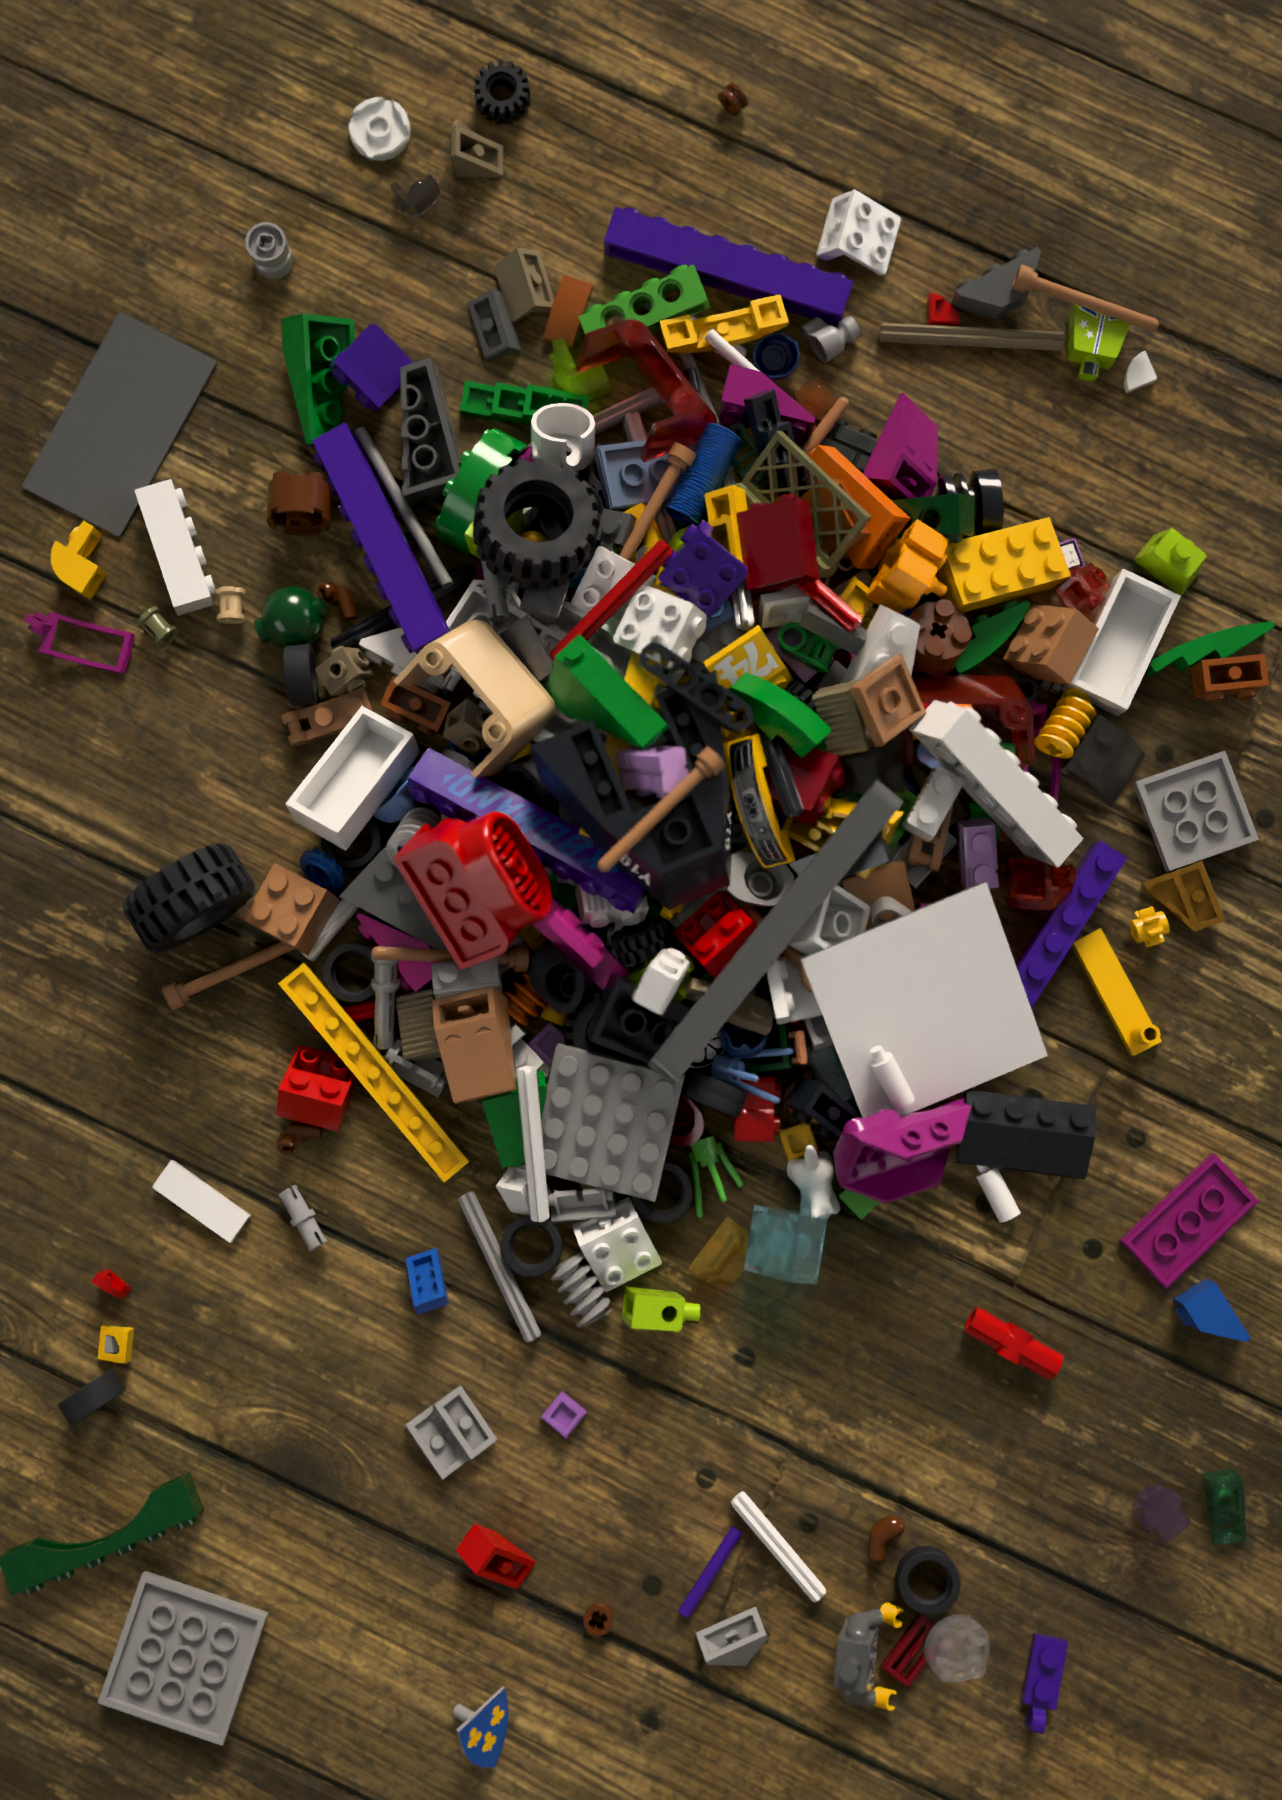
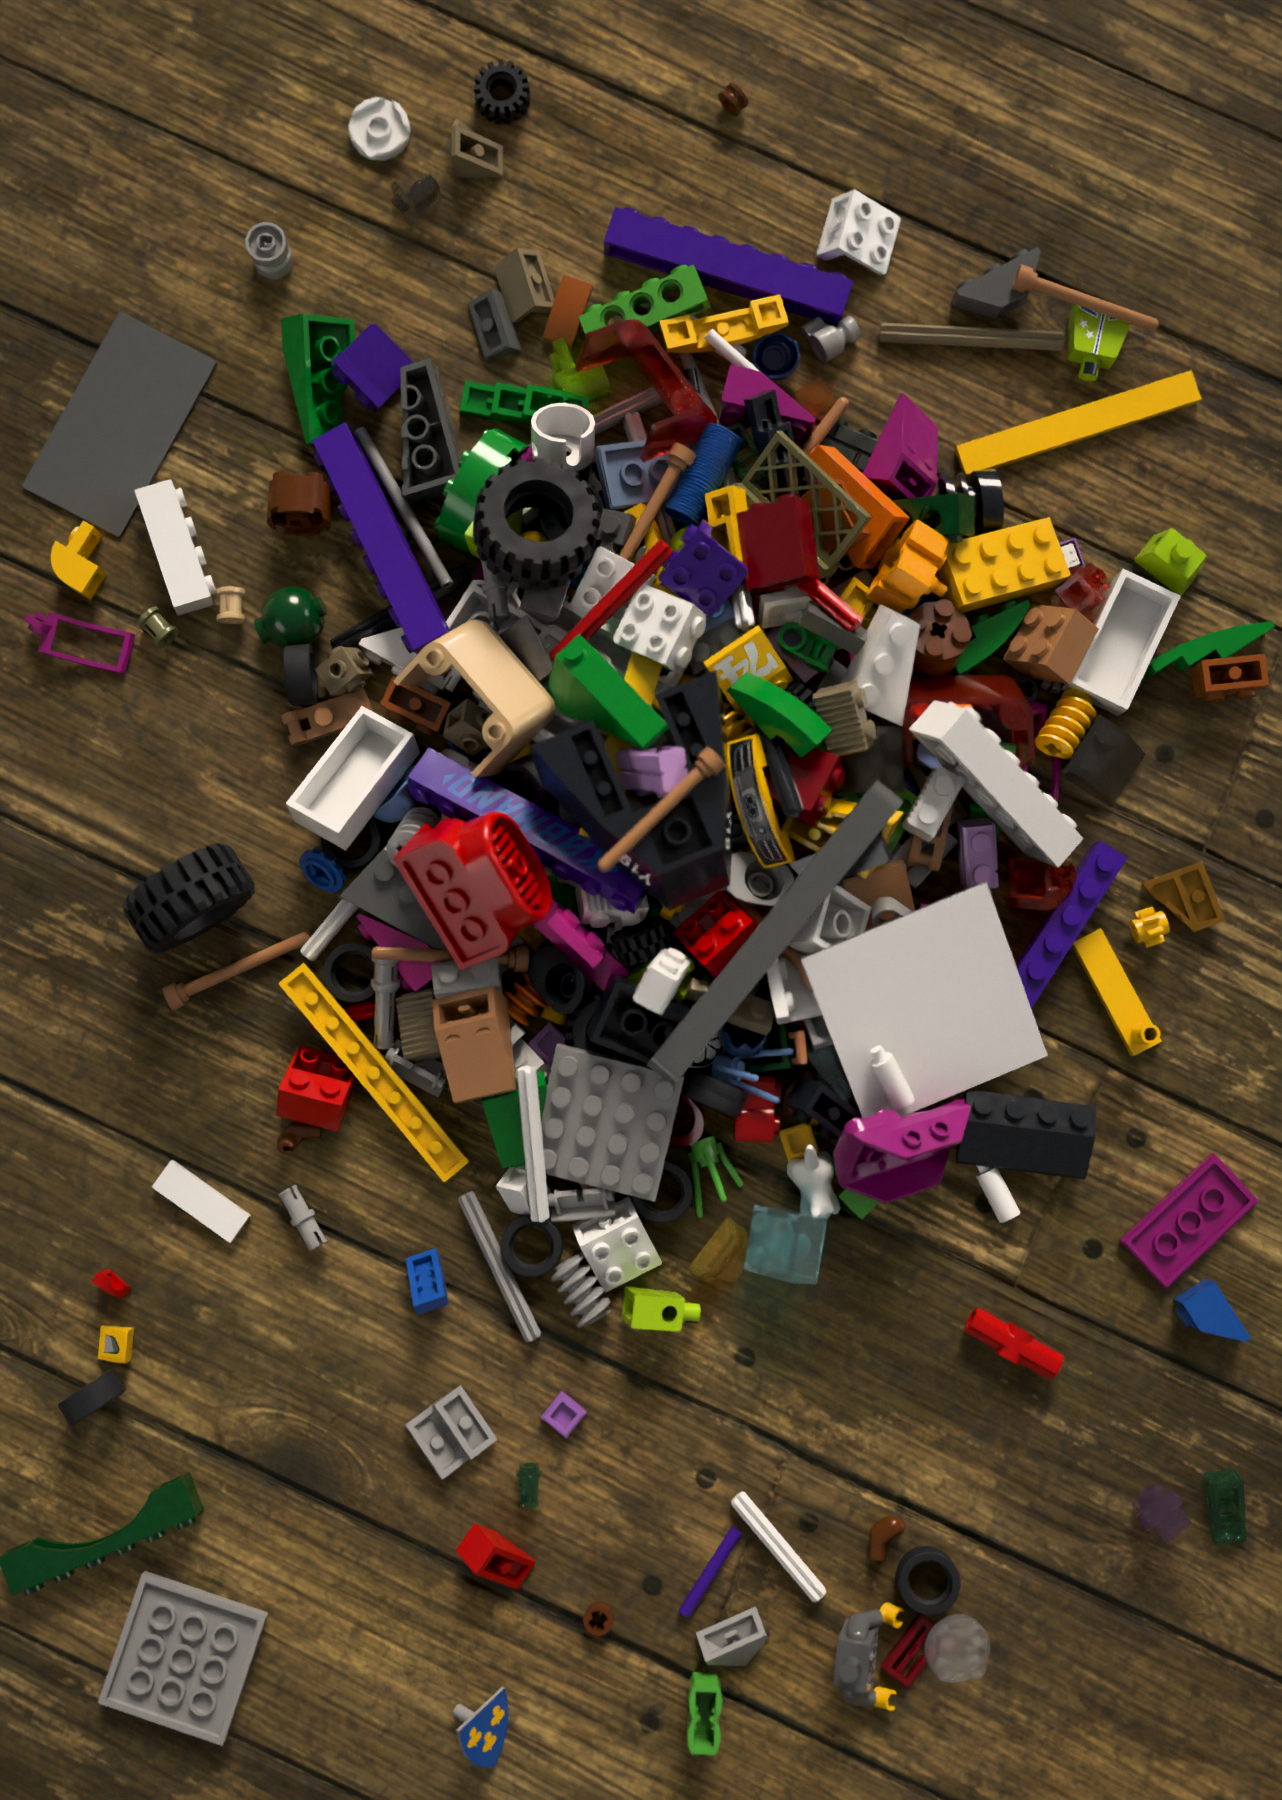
(291, 909): medium nougat brick -> none
(340, 597): reddish brown arm -> none
(528, 1484): none -> clear green pin
(698, 684): black beam -> none
(704, 1713): none -> bright green brick
(888, 700): medium nougat tile -> none
(941, 312): red tile -> none
(1043, 1678): dark purple plate -> none
(1078, 423): none -> yellow tile
(1139, 373): white tile -> none
(1195, 811): light grey plate -> none

